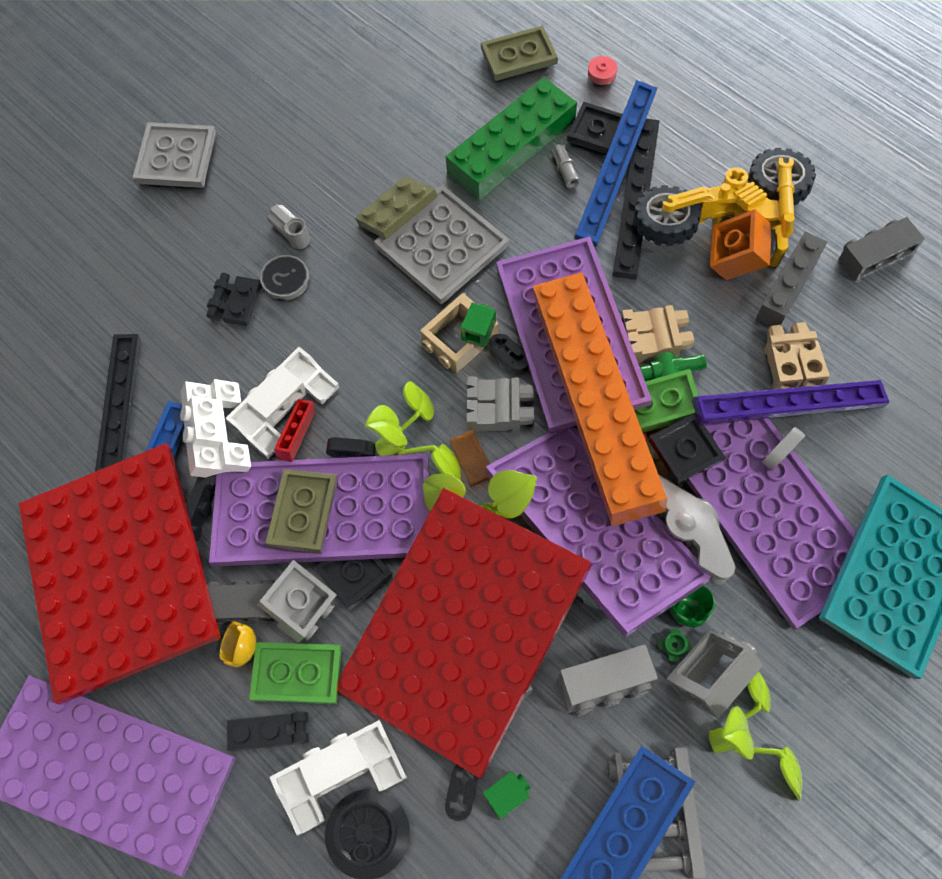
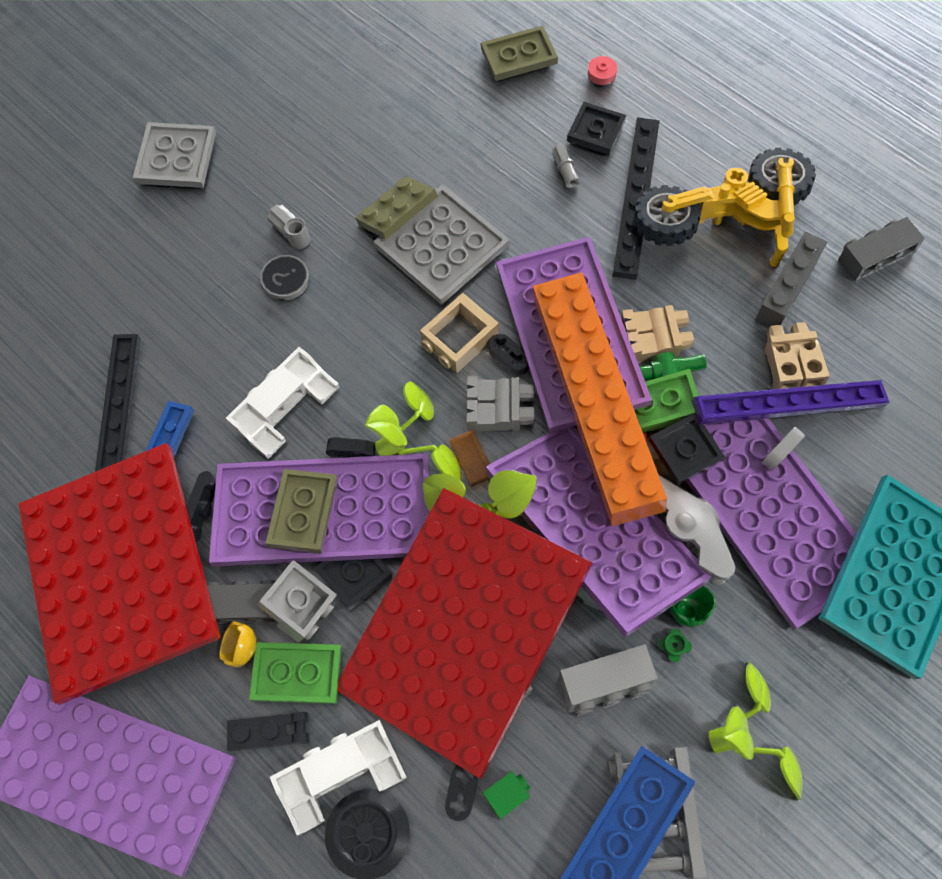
(206, 429): white bracket -> none
(240, 302): black plate -> none
(294, 430): red piece -> none
(478, 324): green brick -> none
(511, 138): green brick -> none
(616, 162): blue plate -> none
(700, 661): light grey window -> none
(741, 245): orange brick -> none

